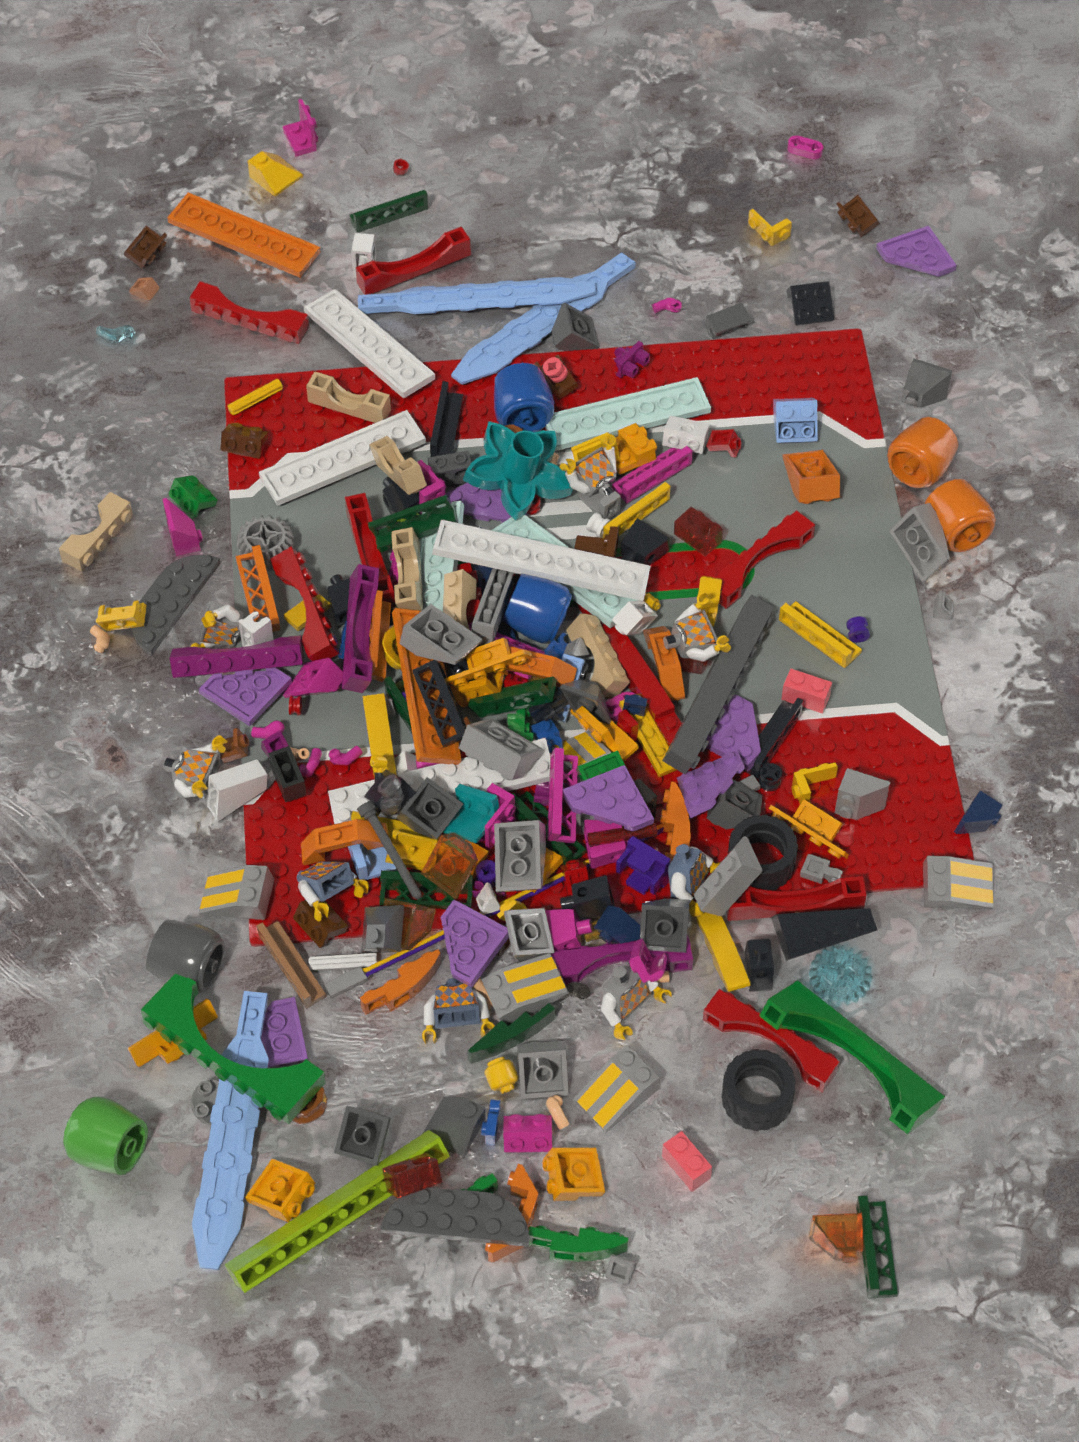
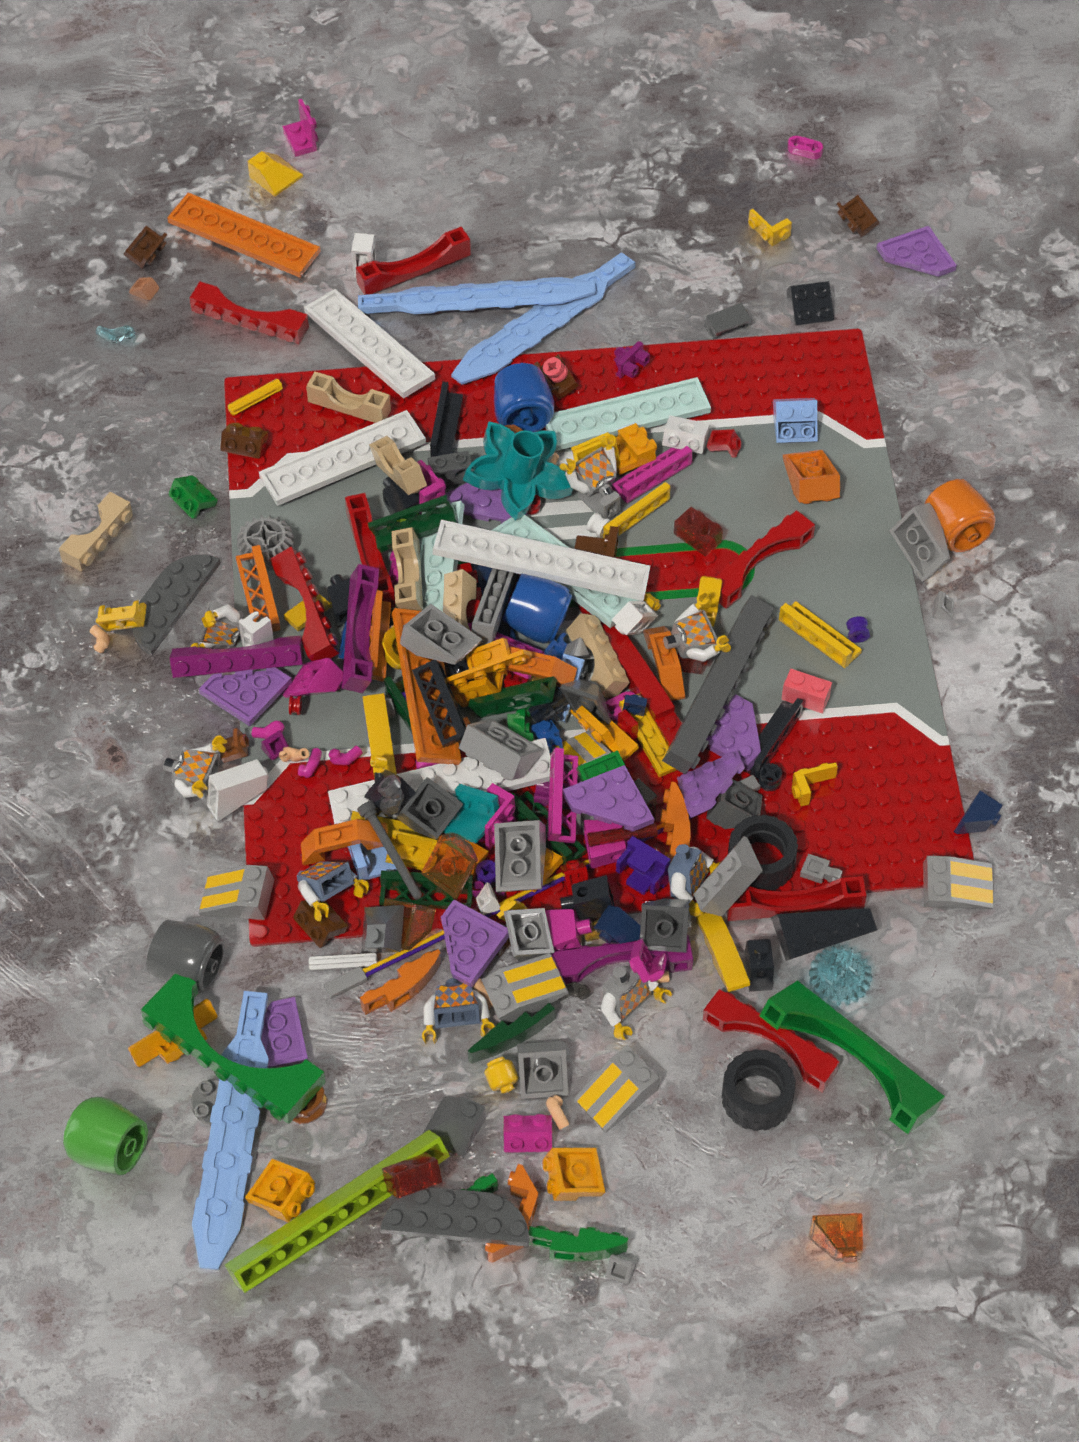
(182, 530): dark pink slope -> none
(287, 774): pearl dark grey brick -> none
(291, 964): medium nougat fence -> none
(362, 1135): dark grey slope -> none
(389, 211): dark green fence -> none
(404, 167): red hinge -> none
(405, 762): white slope -> none
(490, 1127): blue plate -> none
(574, 330): dark grey slope -> none
(643, 544): black torso -> none
(668, 304): dark pink arm -> none
(686, 1161): coral brick -> none
(815, 823): light orange bracket -> none
(861, 795): light grey slope -> none
(871, 1249): dark green fence -> none
(922, 452): orange piece -> none
(926, 384): dark grey slope -> none

